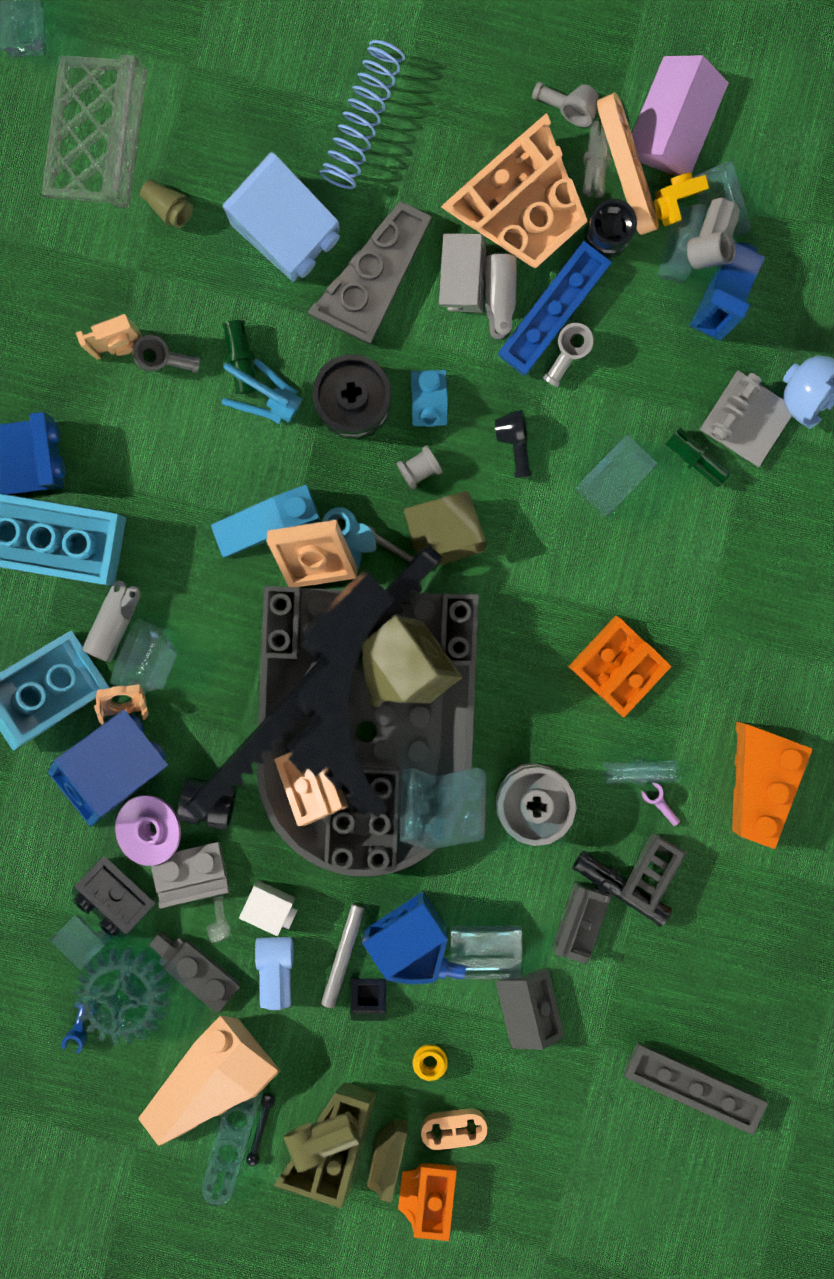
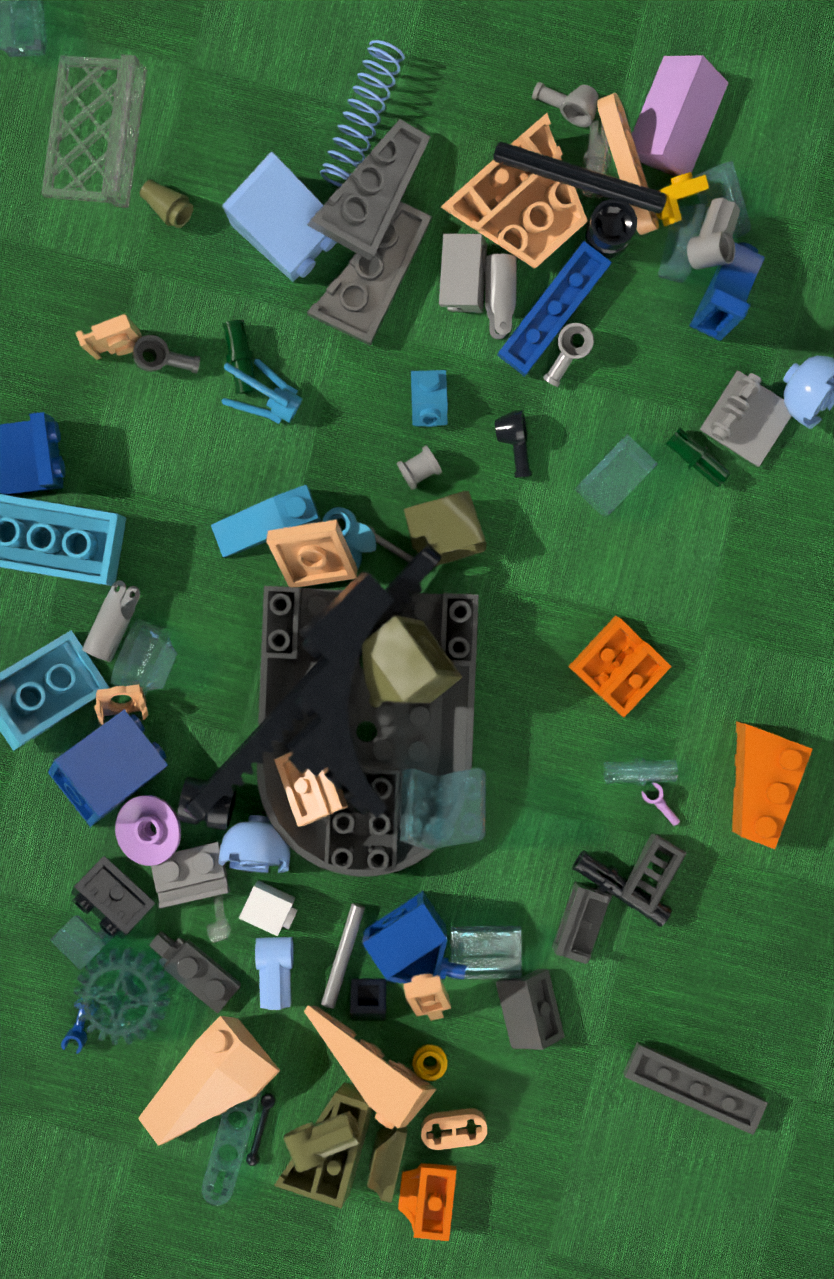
(254, 847): none -> light blue cylinder
(346, 376): black wheel -> none
(368, 199): none -> dark grey wing
(385, 1086): none -> light nougat wedge
(427, 996): none -> light nougat hinge
(545, 822): light grey wheel -> none
(579, 177): none -> black axle

